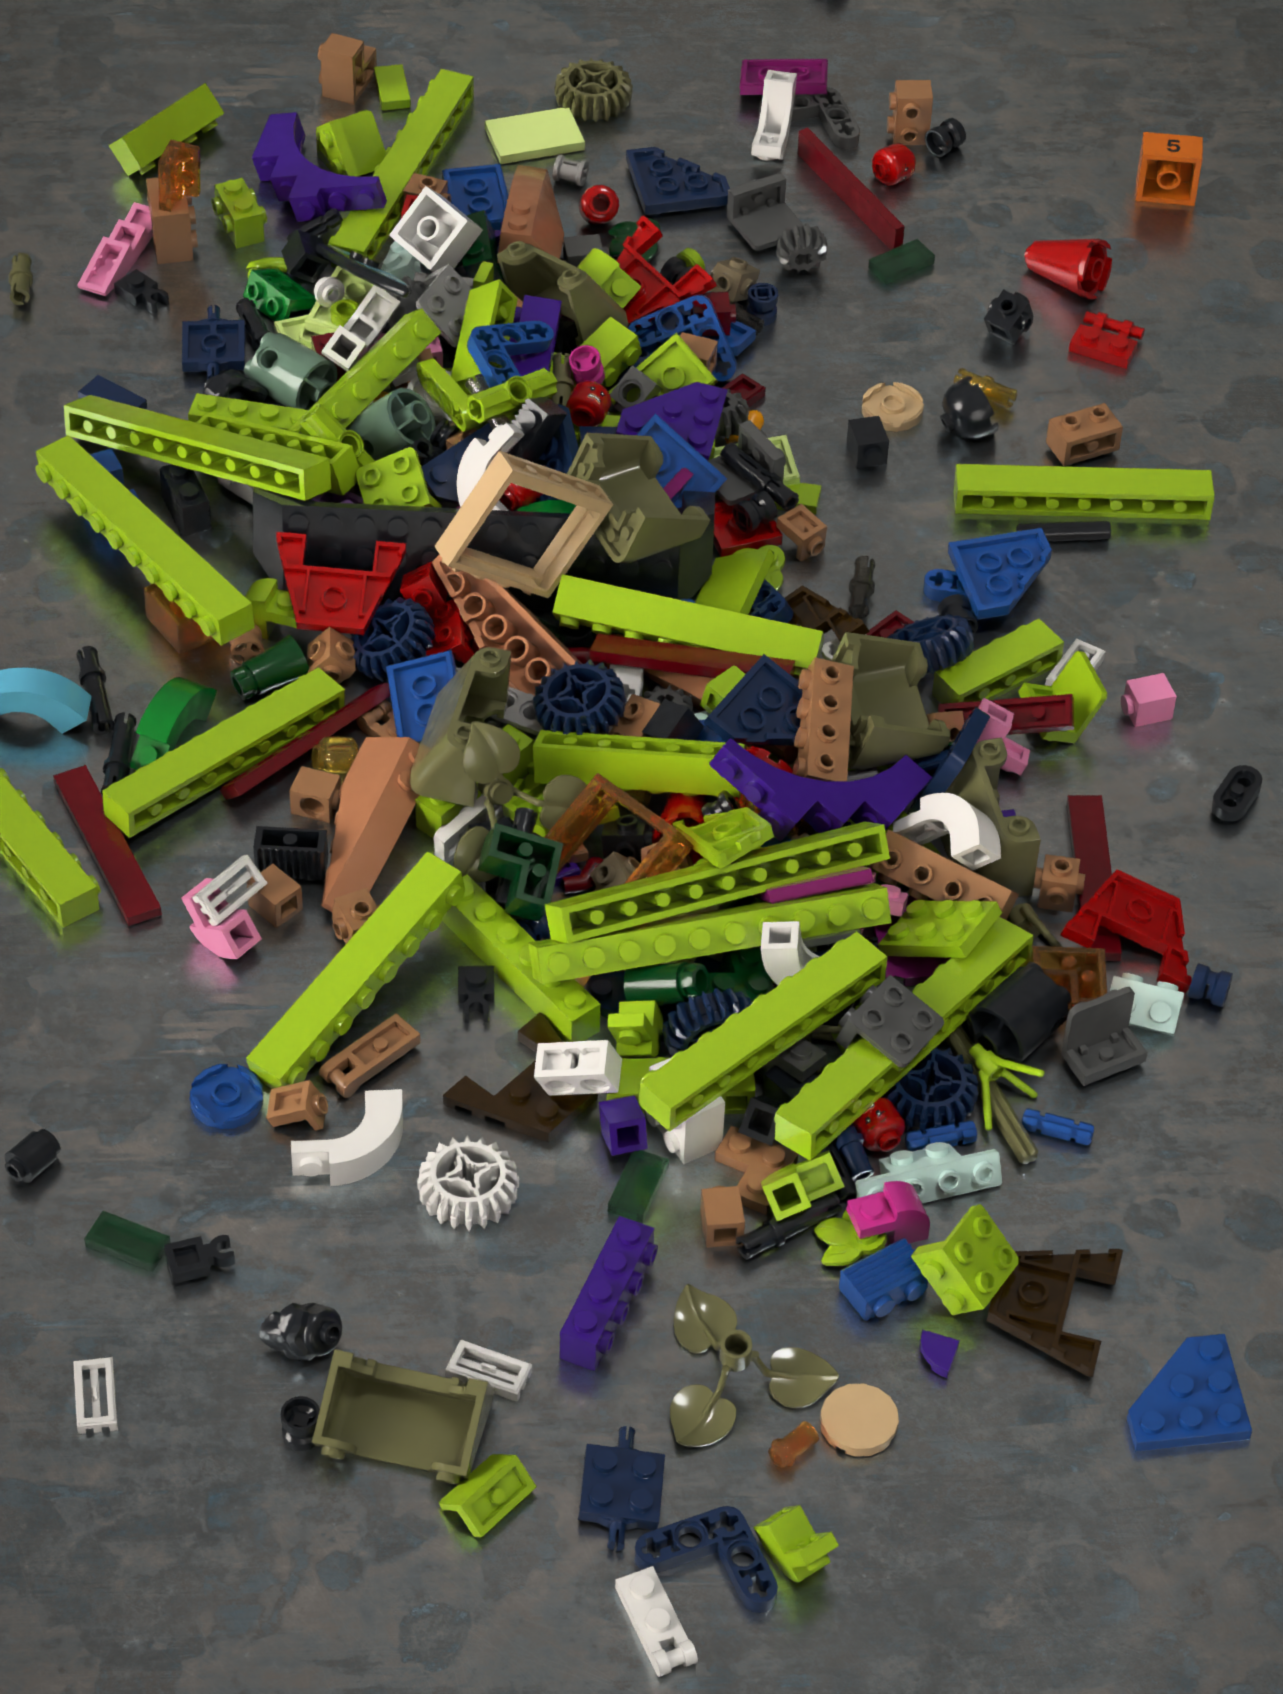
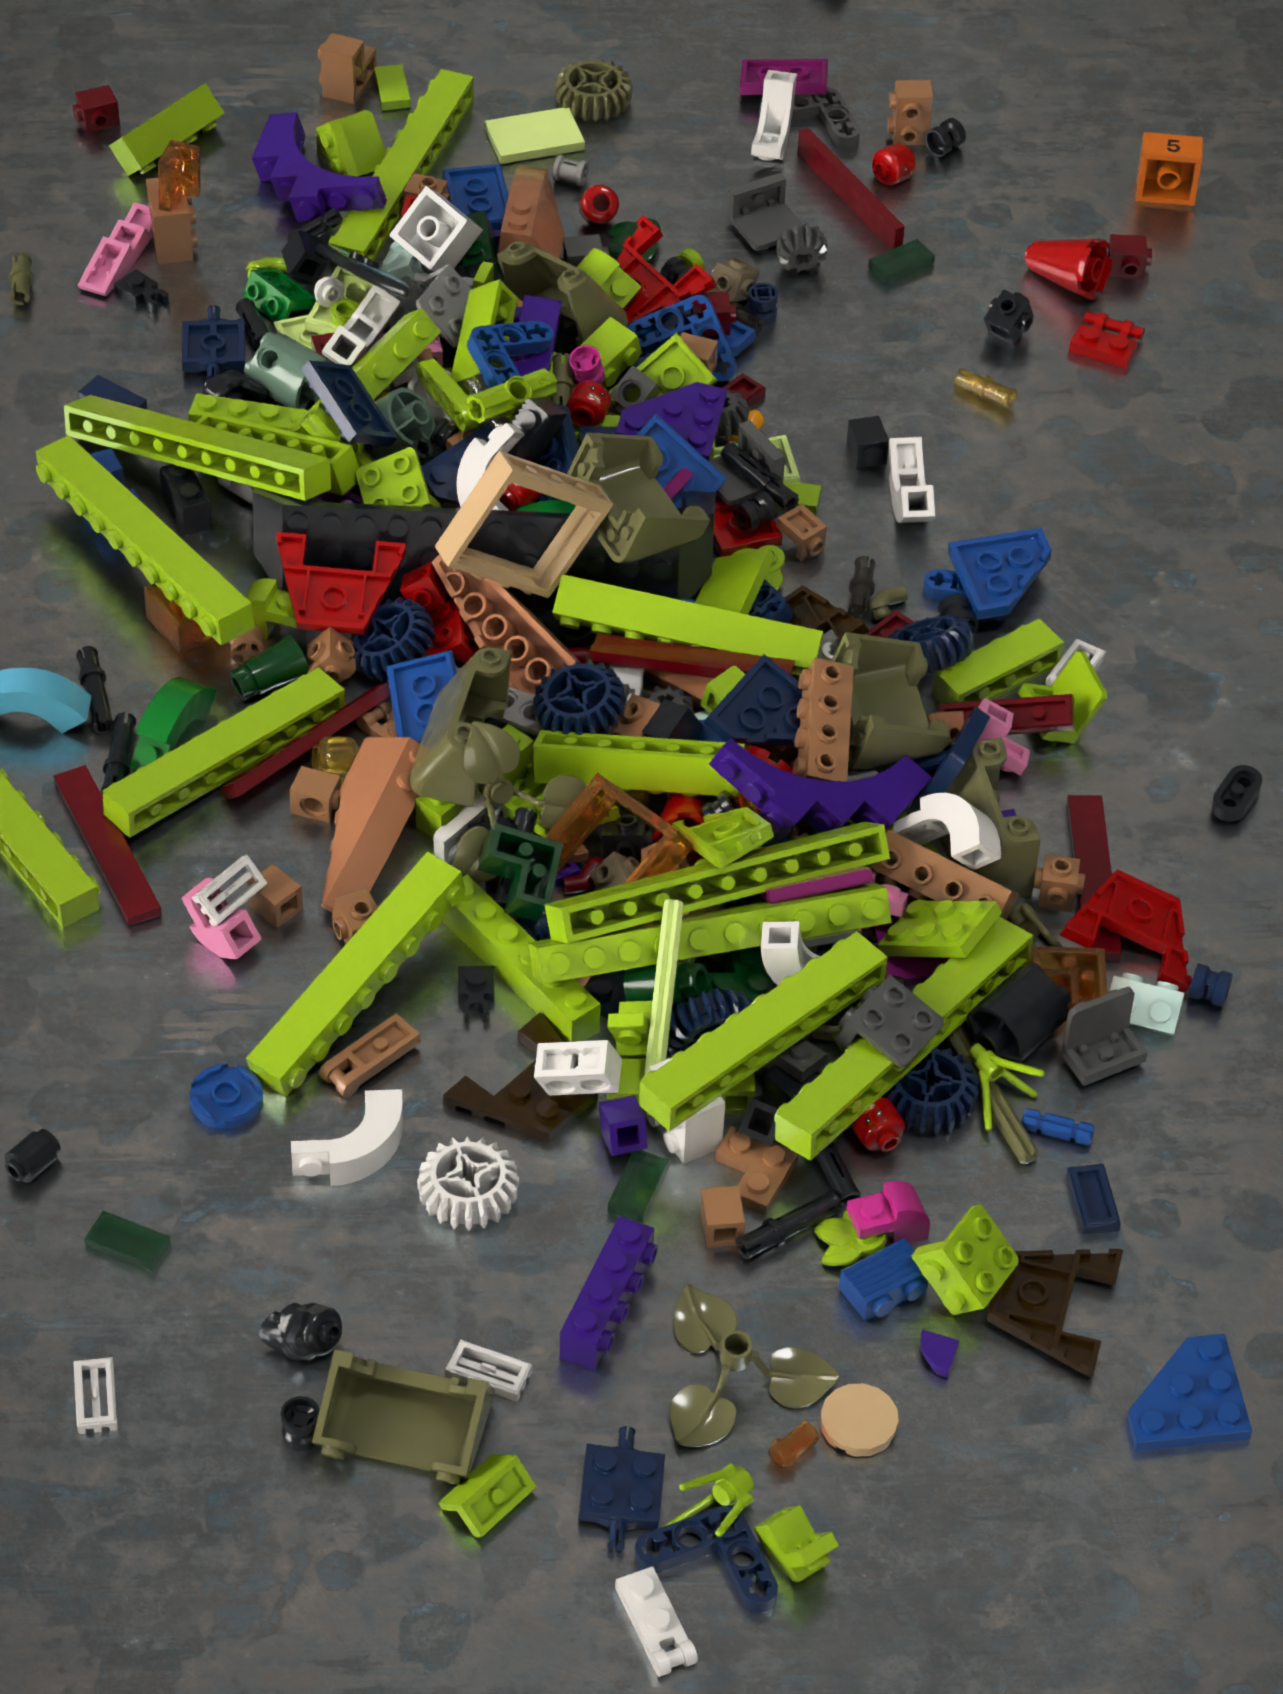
(96, 108): none -> dark red brick
(192, 1259): black plate -> none
(239, 212): lime brick -> none
(295, 851): black brick -> none
(297, 1103): medium nougat bracket -> none
(349, 403): none -> dark blue plate
(664, 983): none -> yellowish green axle
(673, 184): dark blue plate -> none
(731, 1488): none -> lime plant
(796, 1185): lime brick -> none
(850, 1145): dark blue pin -> none
(885, 598): none -> olive arm
(896, 405): tan tile -> none
(910, 495): none -> white arch
(936, 1172): light aqua bracket -> none
(965, 1132): blue axle -> none
(967, 411): black cylinder -> none
(1071, 530): black axle -> none
(1083, 491): lime brick -> none
(1084, 434): medium nougat brick -> none
(1093, 1199): none -> dark blue tile
(1129, 256): none -> dark red brick
(1148, 700): bright pink brick -> none

